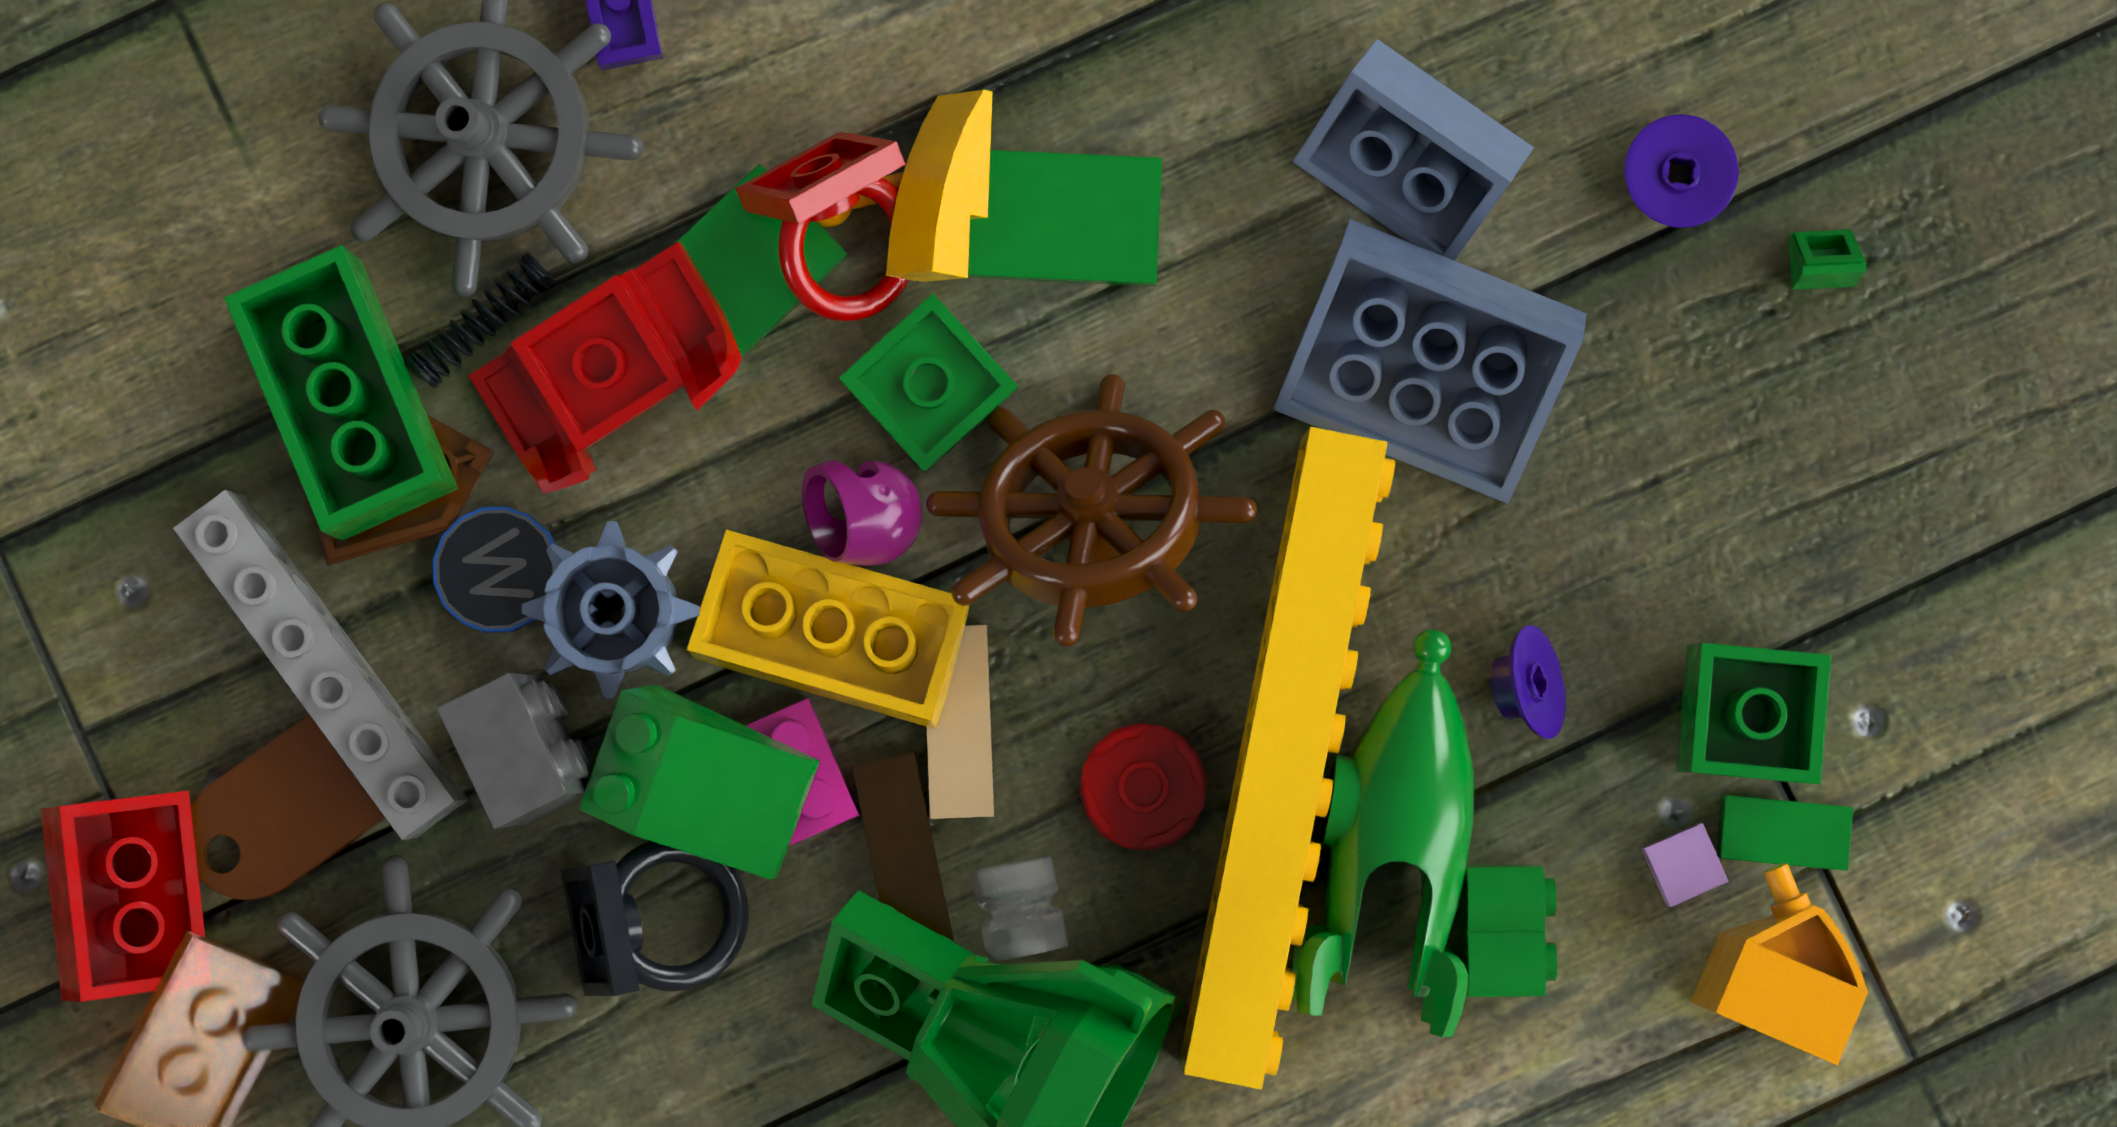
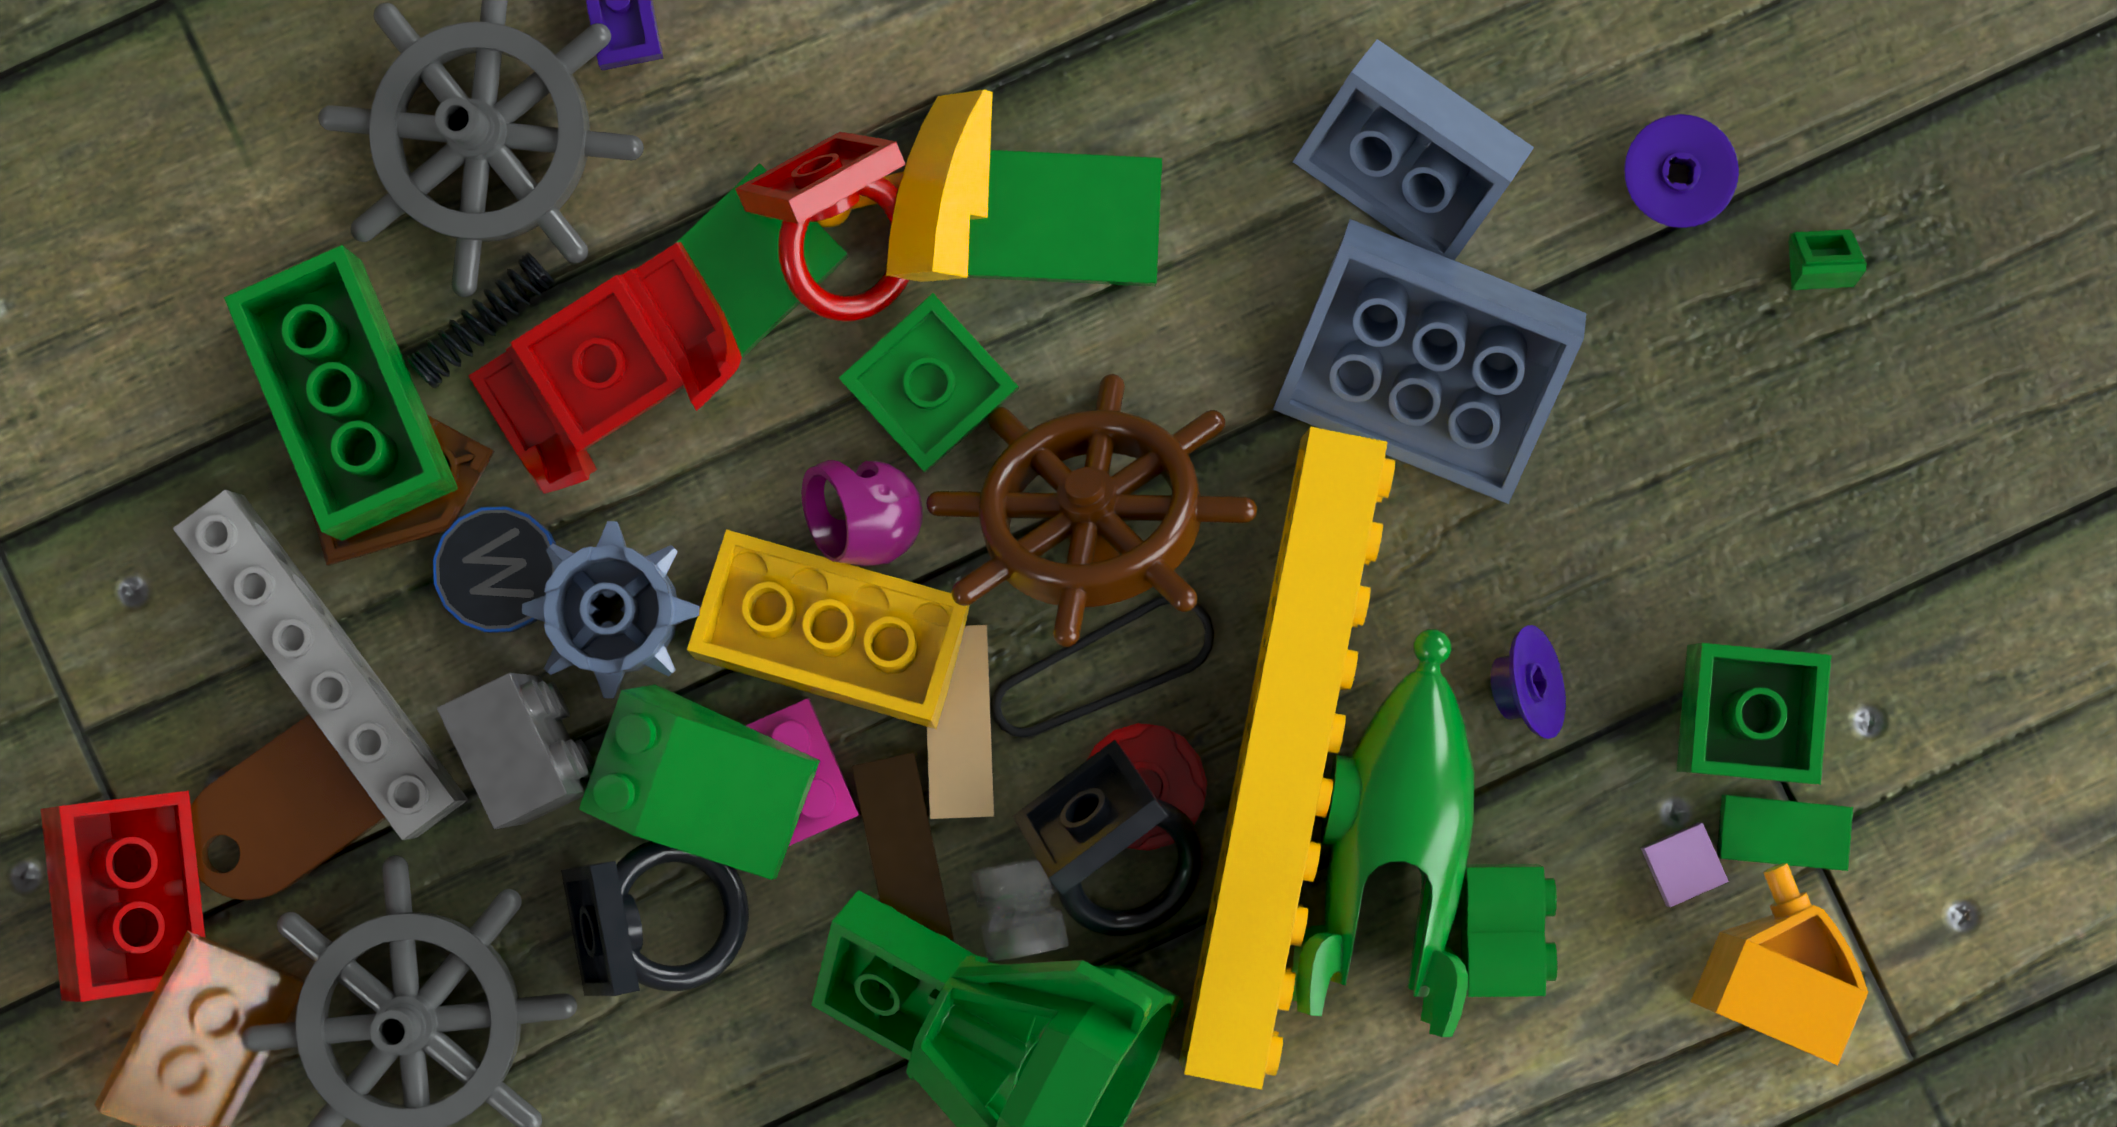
(1093, 819): none -> black tile
(1110, 699): none -> black piece

